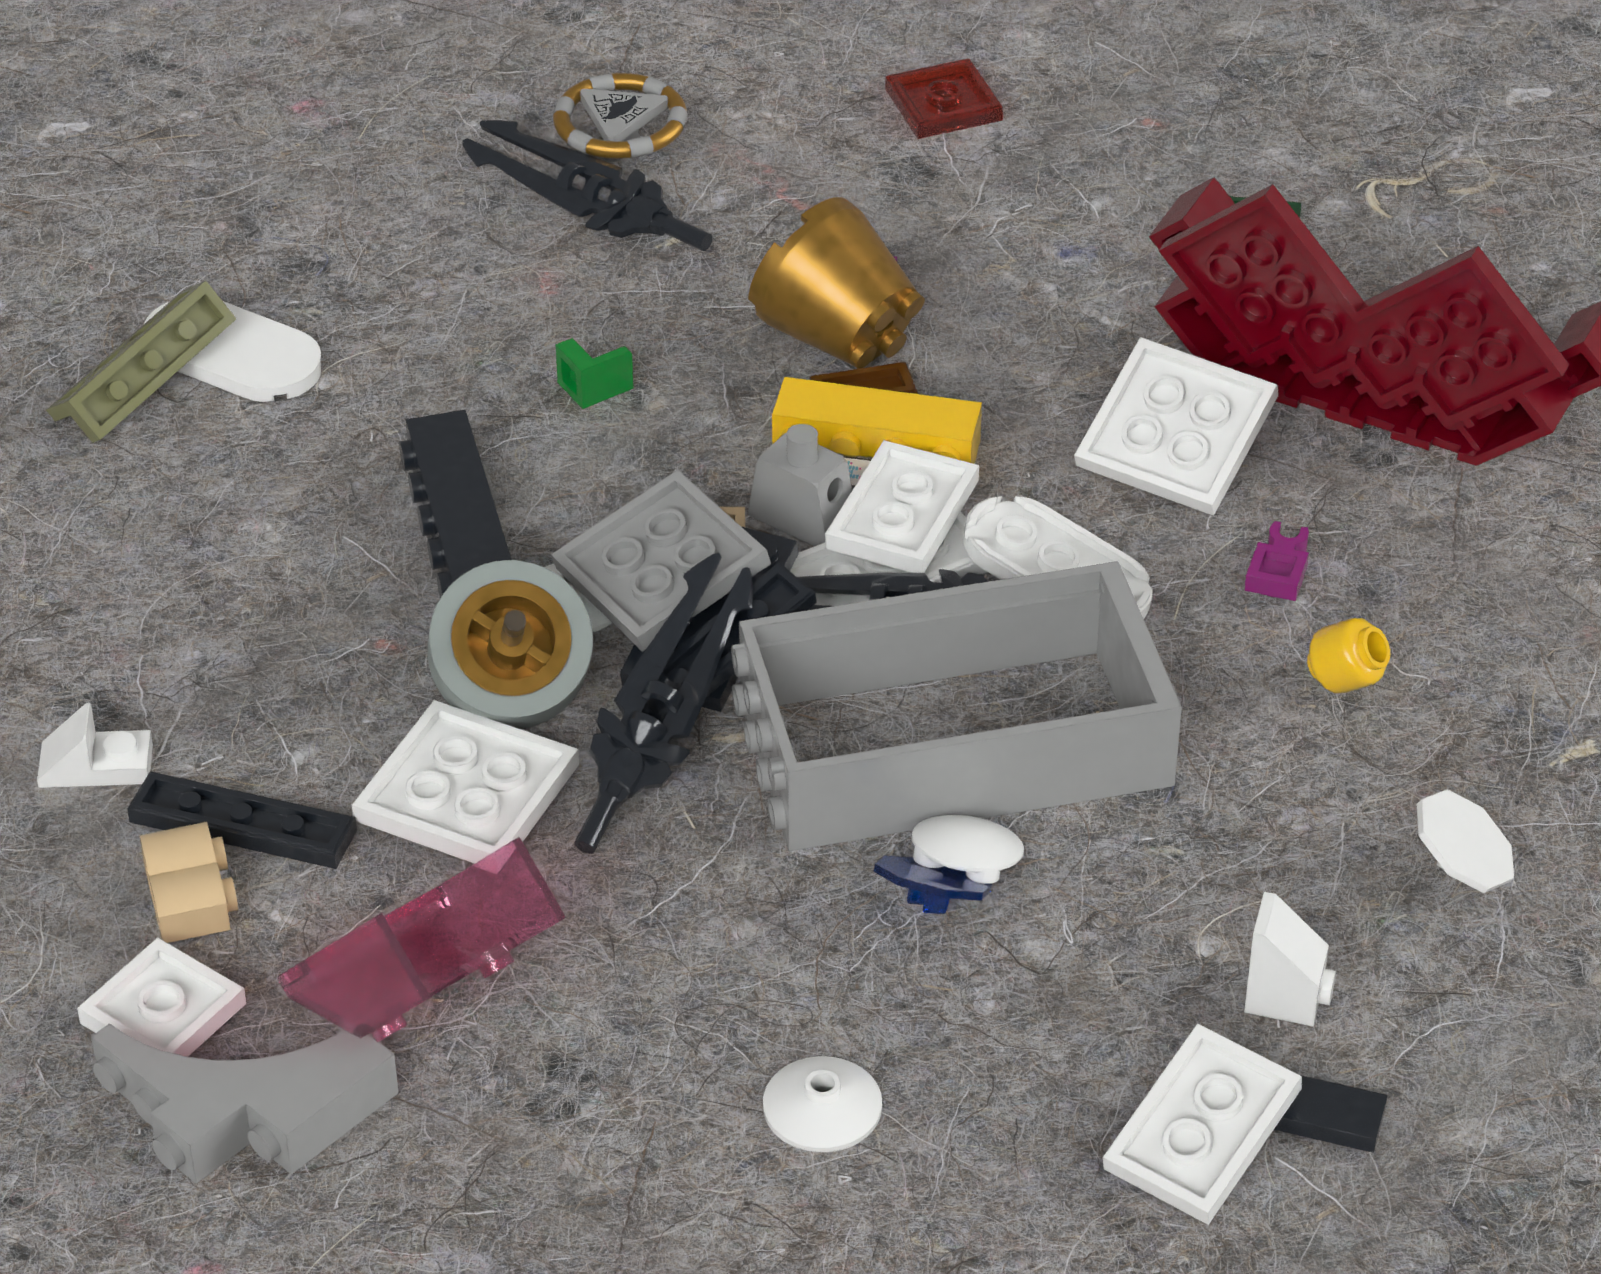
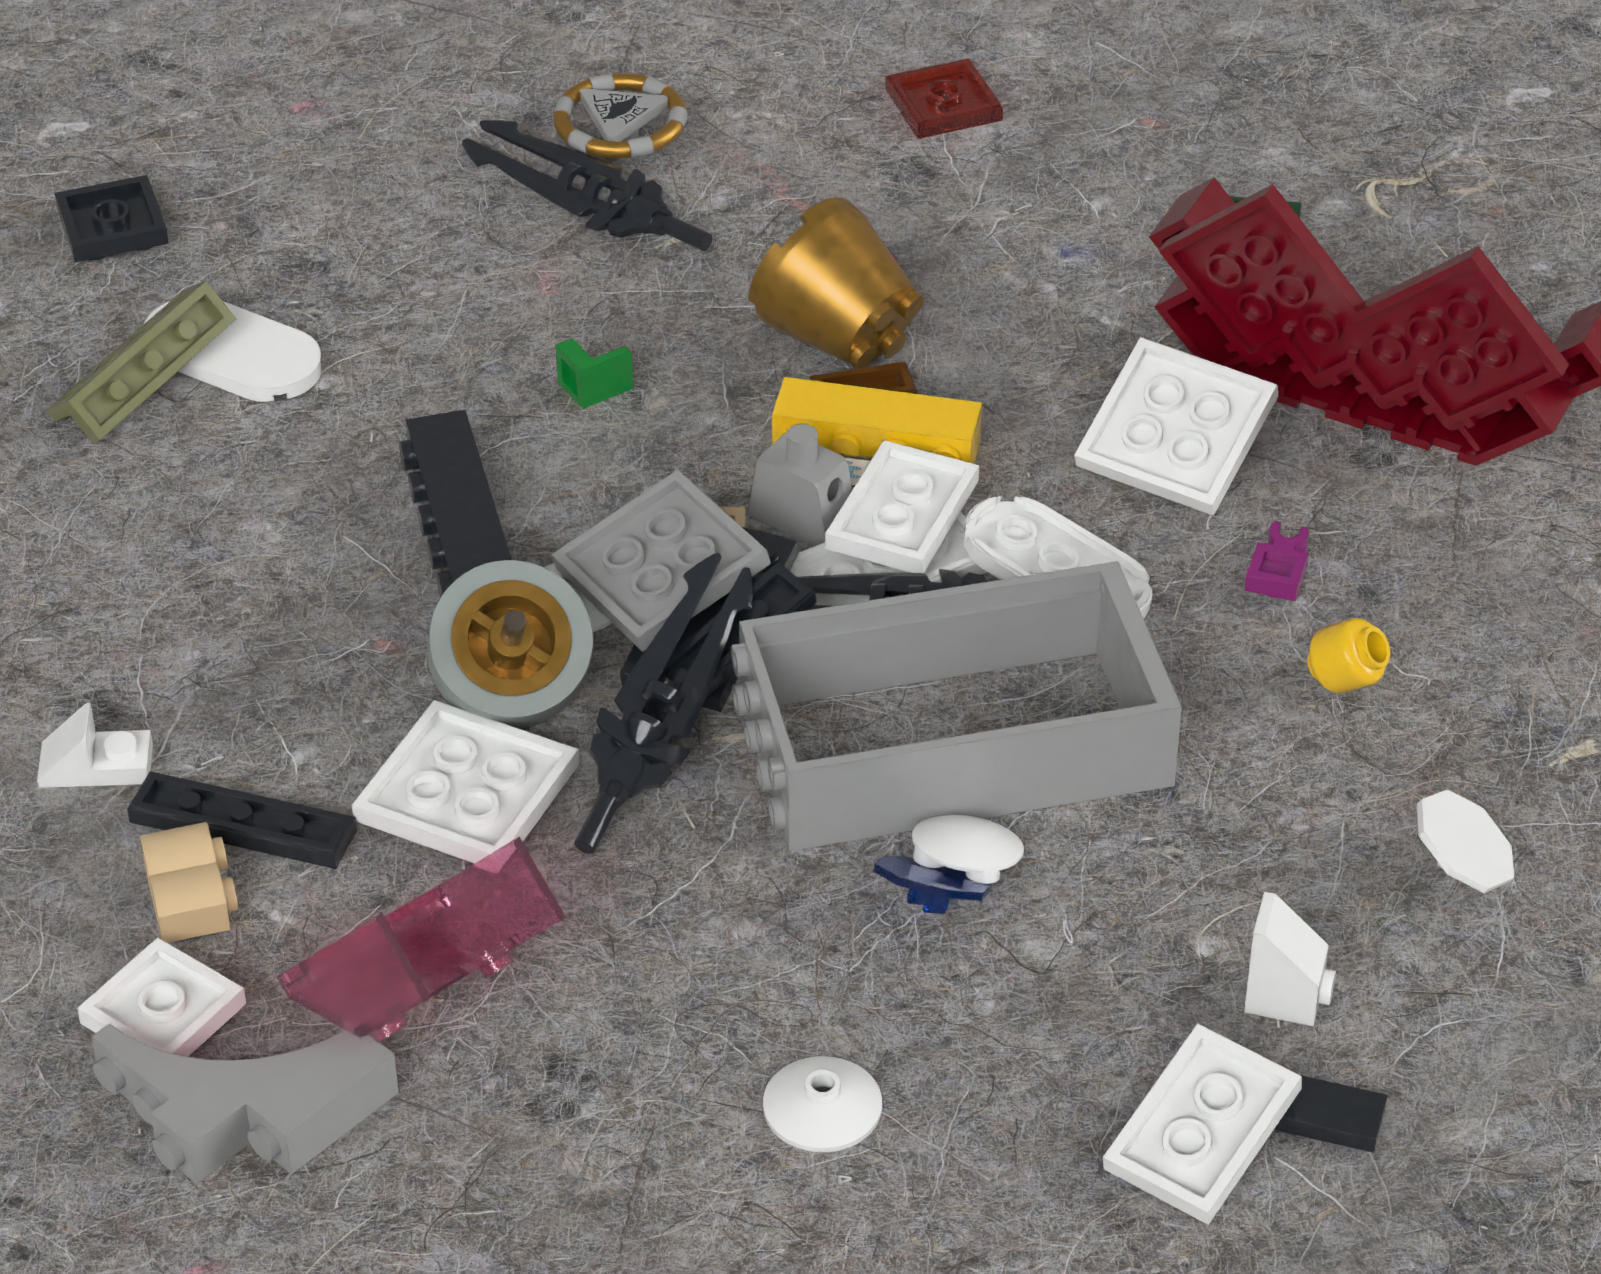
(111, 218): none -> black plate

